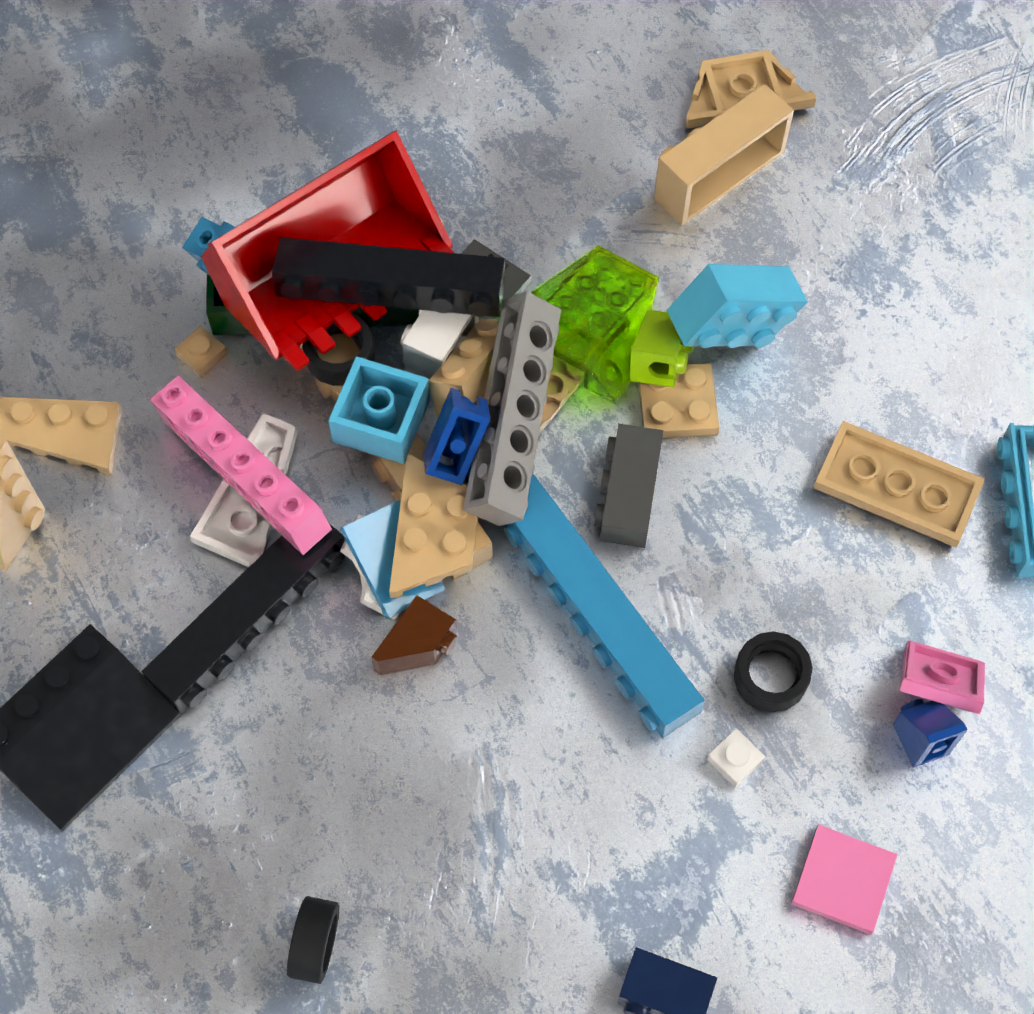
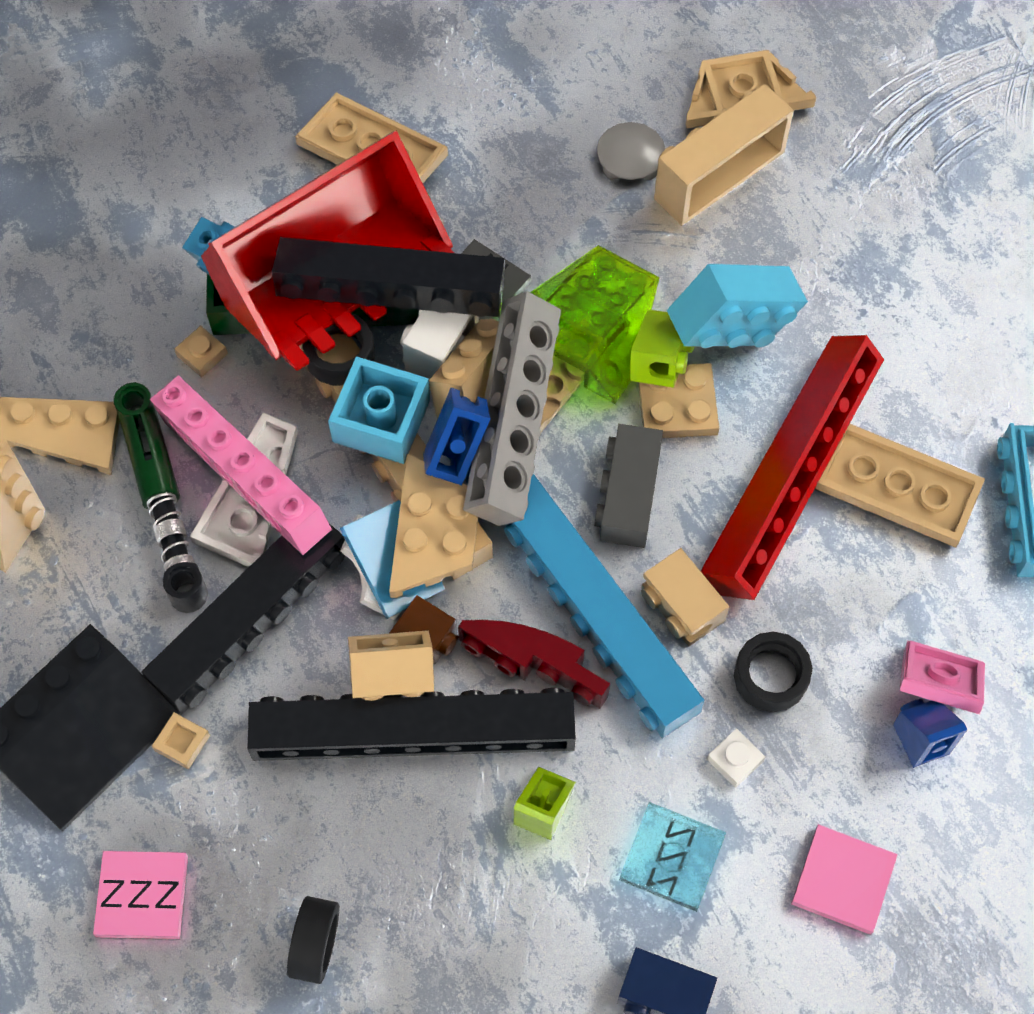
(141, 895): none -> bright pink tile
(159, 494): none -> piece
(181, 740): none -> tan plate
(348, 127): none -> tan tile
(391, 665): none -> tan brick
(411, 725): none -> black brick
(522, 648): none -> dark red slope
(543, 803): none -> lime slope
(630, 151): none -> light grey dish
(672, 856): none -> clear light blue tile
(684, 597): none -> tan brick
(792, 467): none -> red brick

